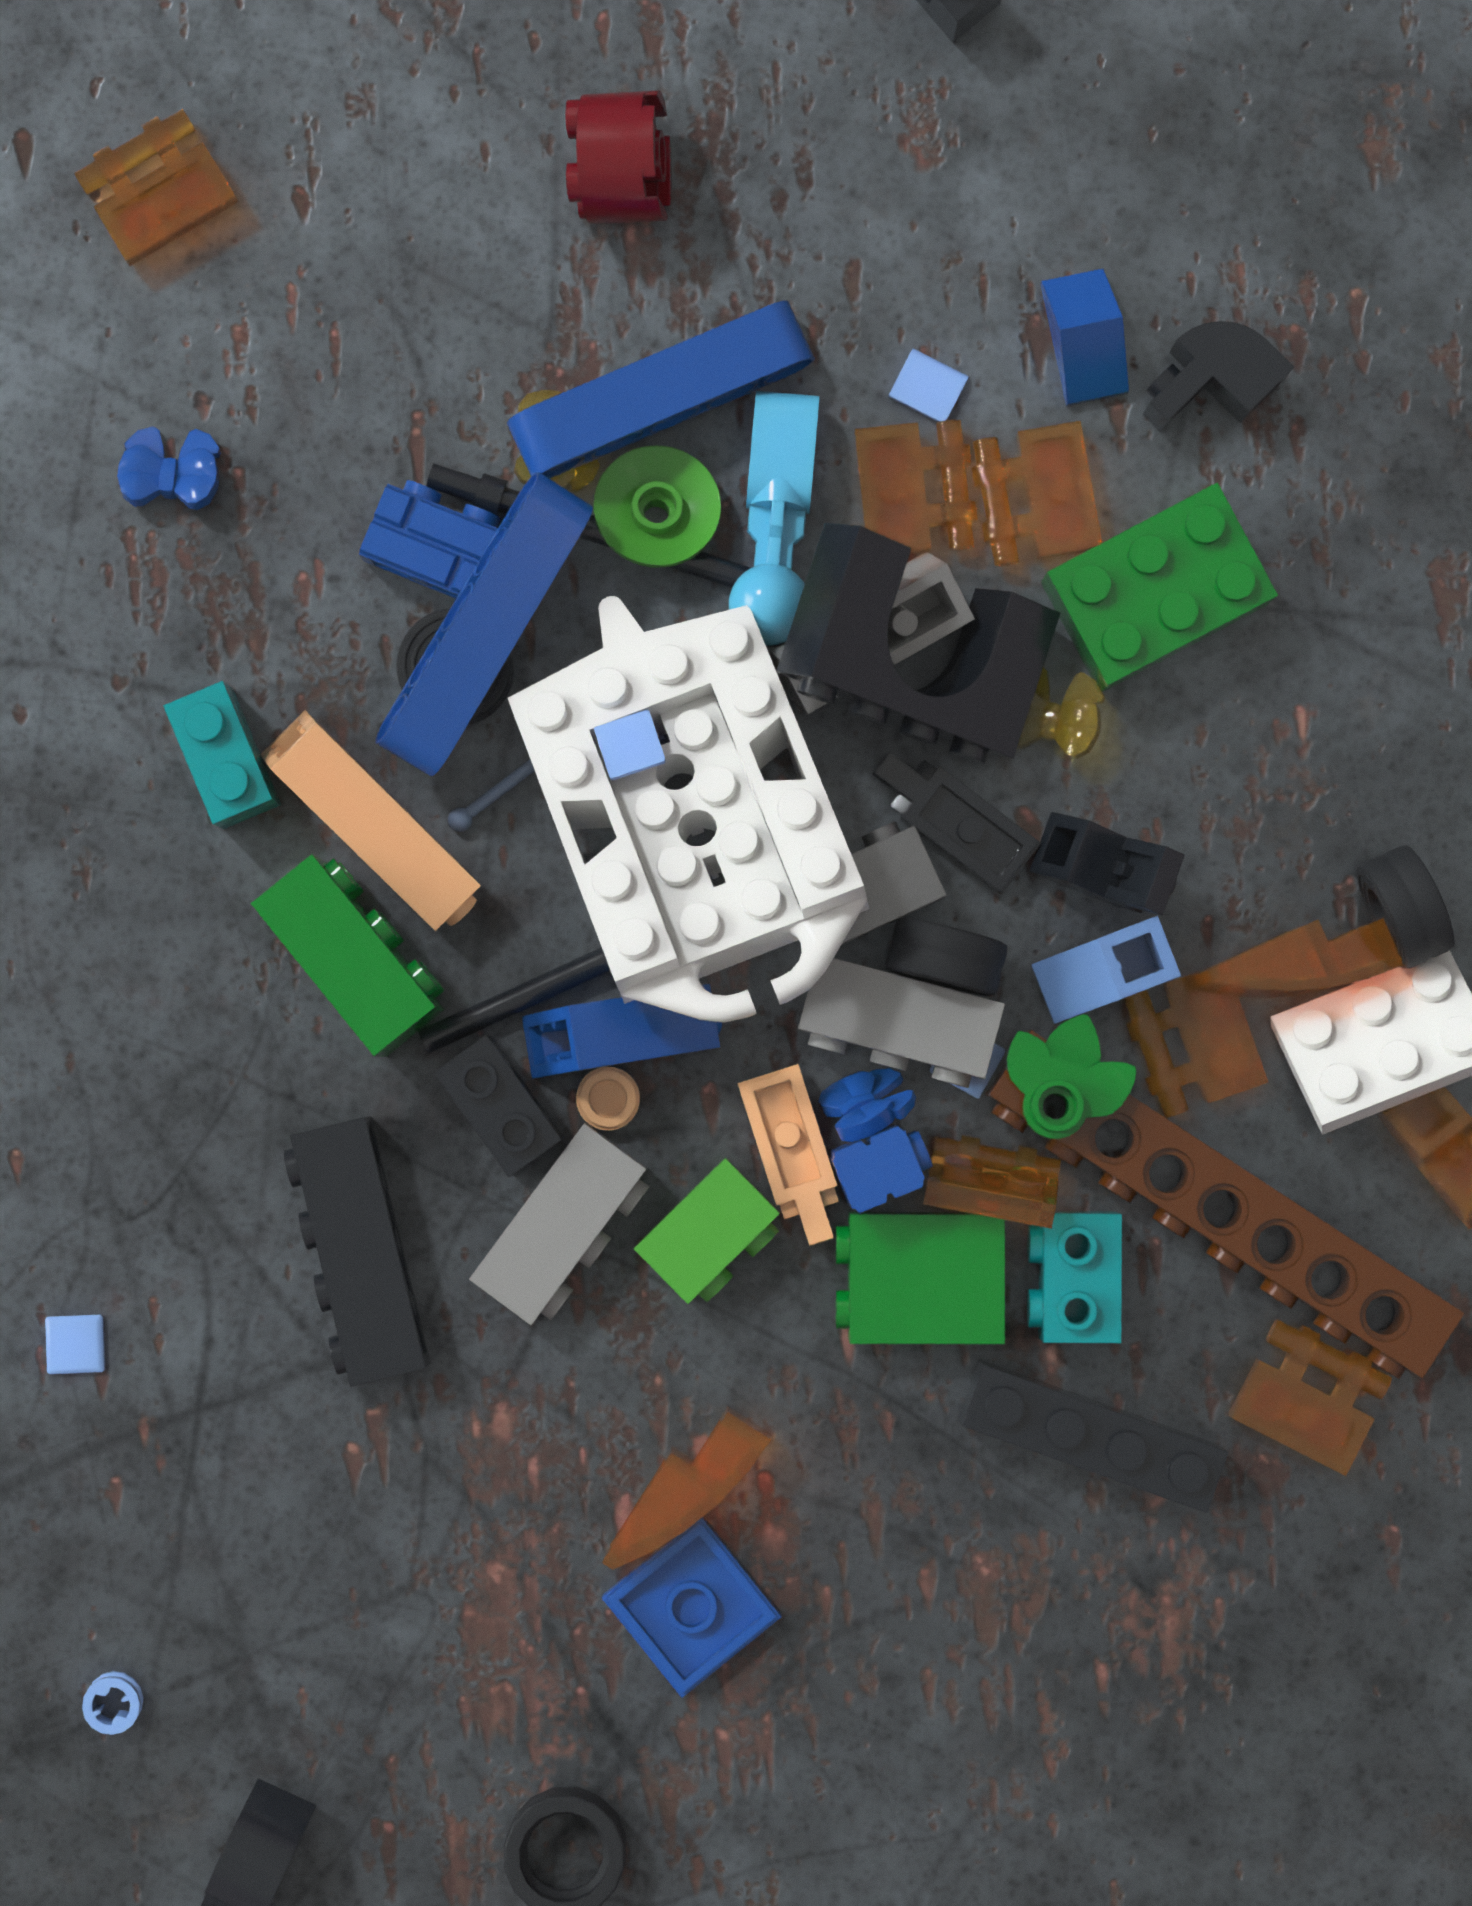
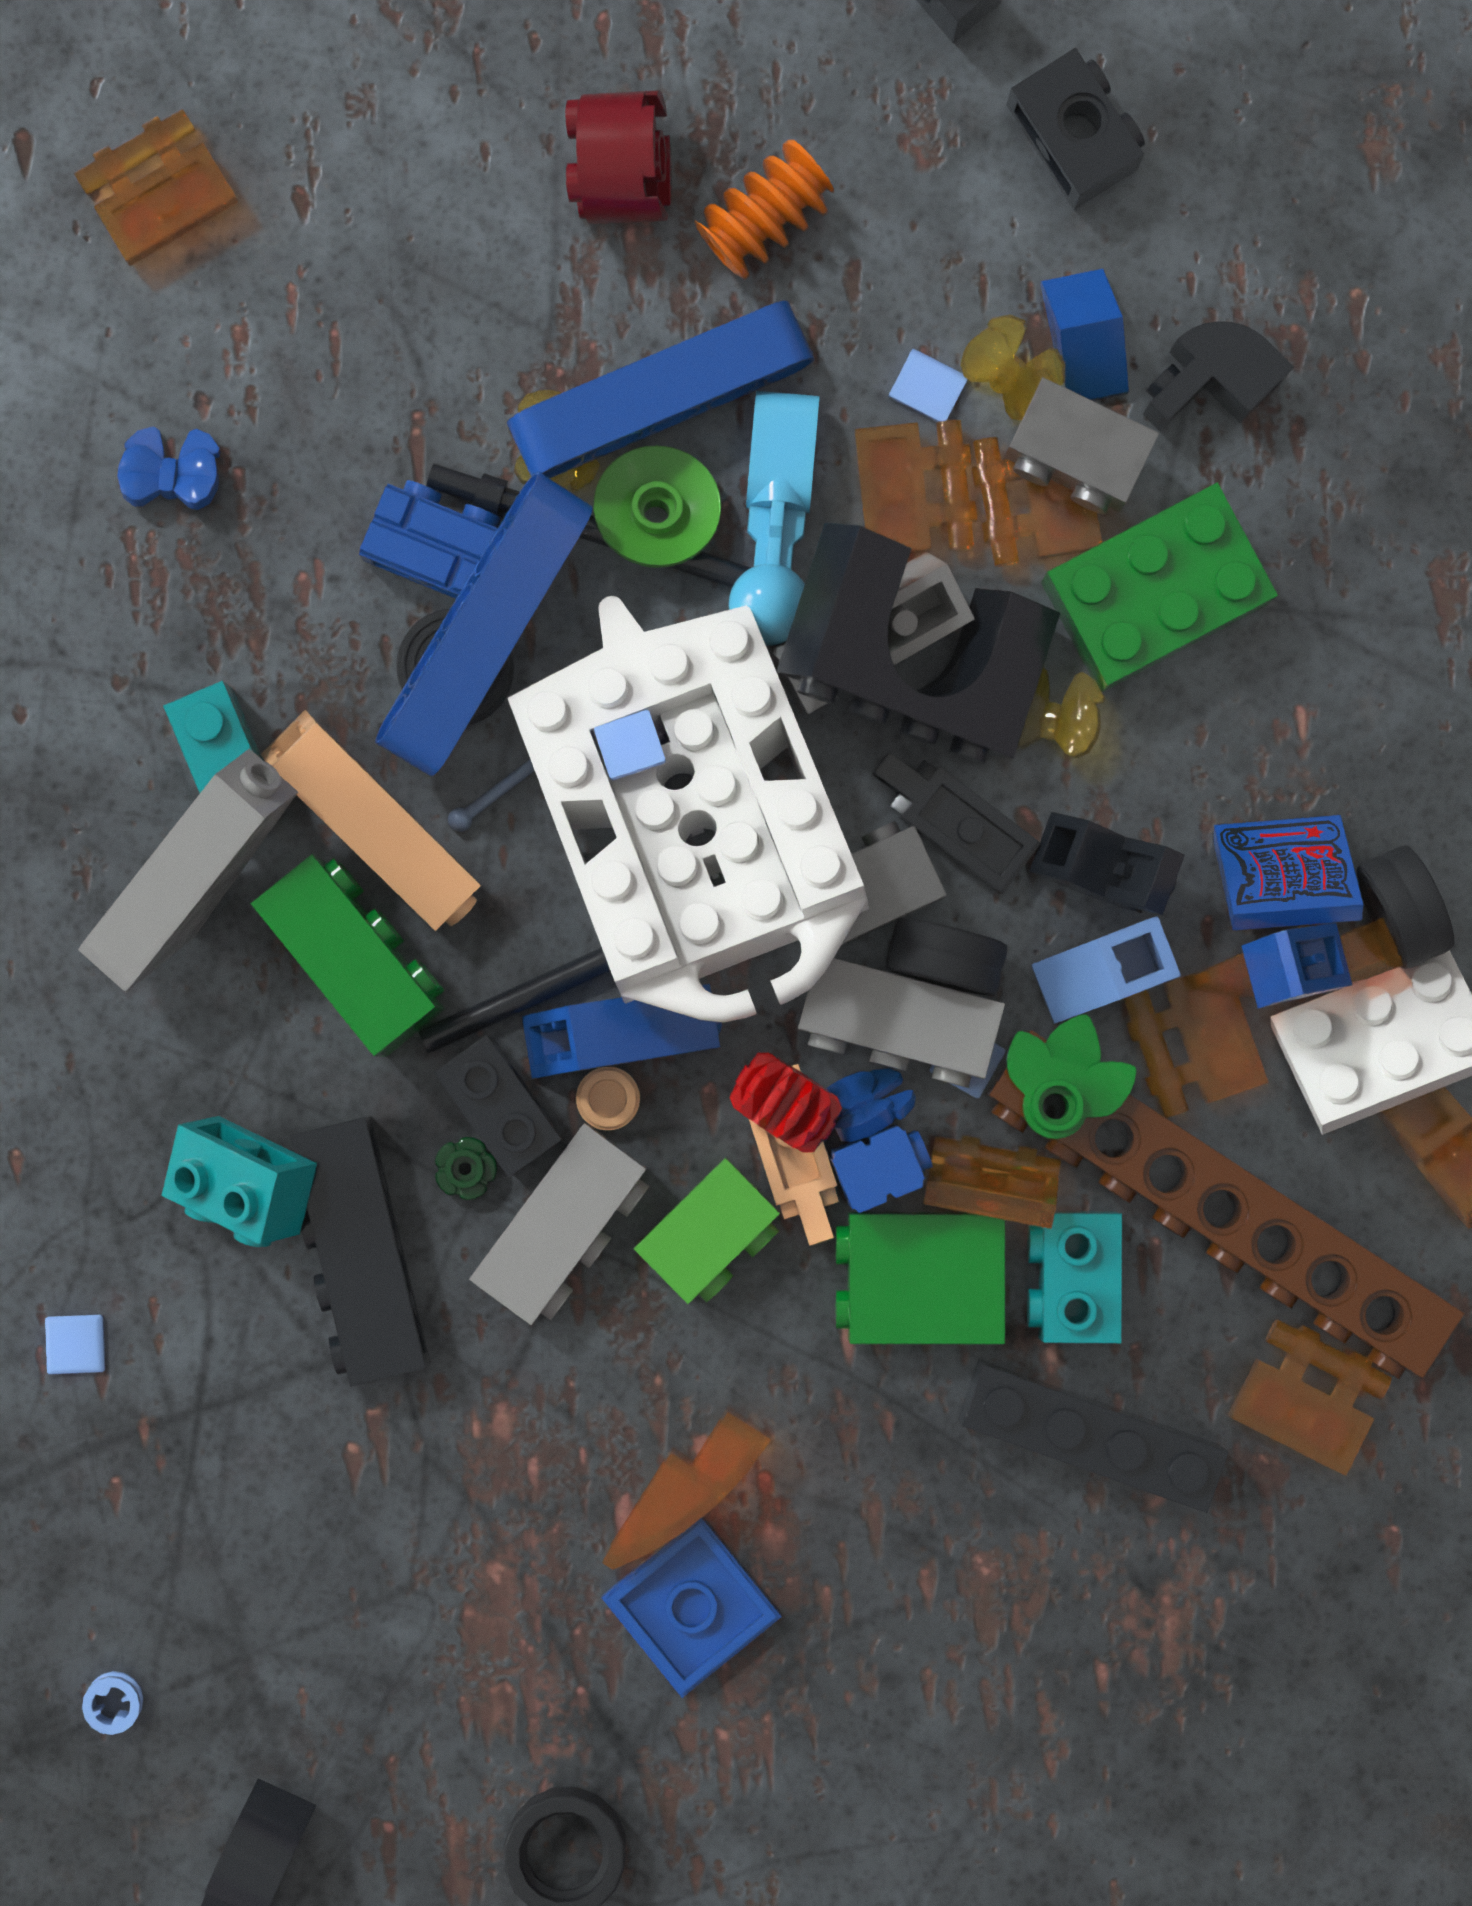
(189, 871): none -> light grey slope
(238, 1181): none -> teal brick
(482, 1168): none -> dark green plate
(765, 208): none -> orange piece
(785, 1102): none -> red gear
(992, 360): none -> clear yellow piece
(1077, 164): none -> black brick
(1080, 447): none -> flat silver brick
(1287, 872): none -> blue tile
(1296, 964): none -> blue slope

